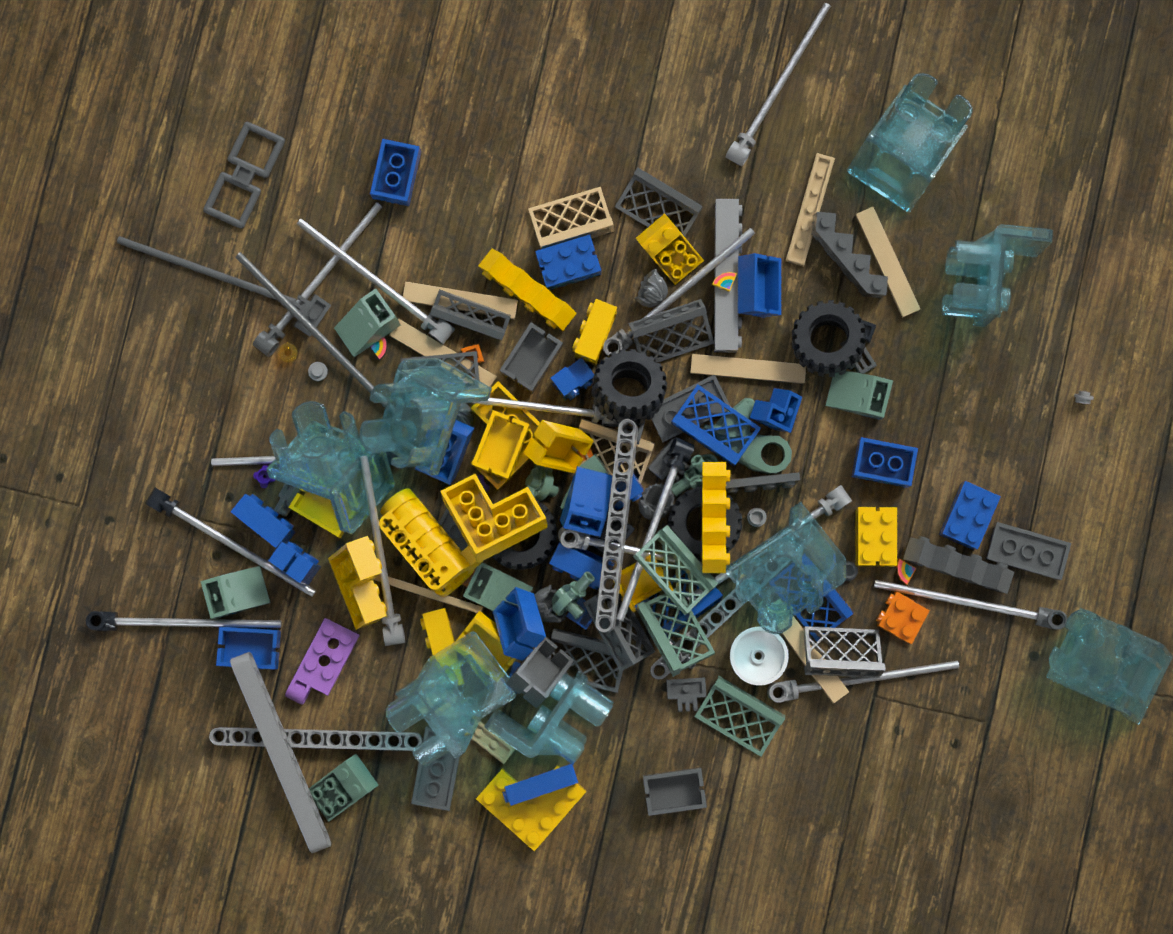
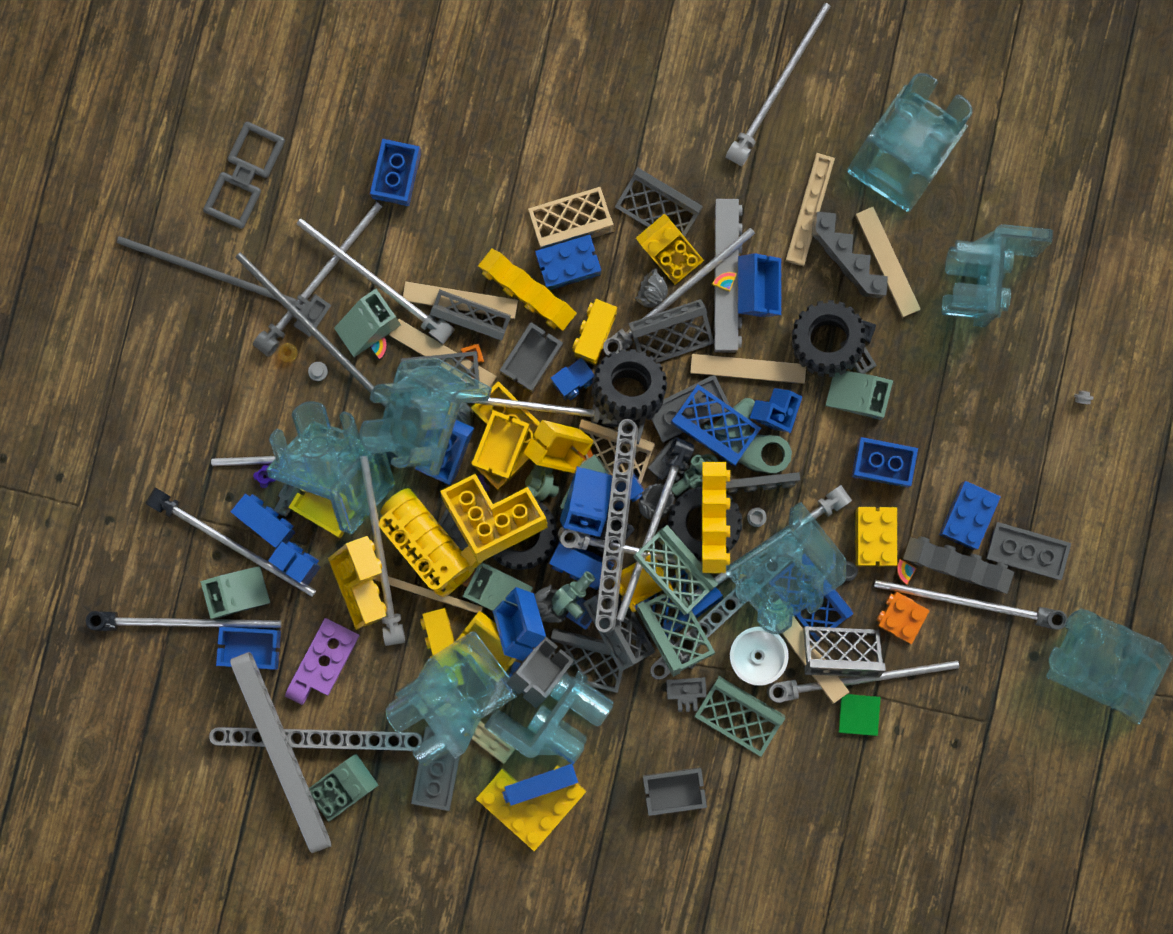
(859, 714): none -> green tile

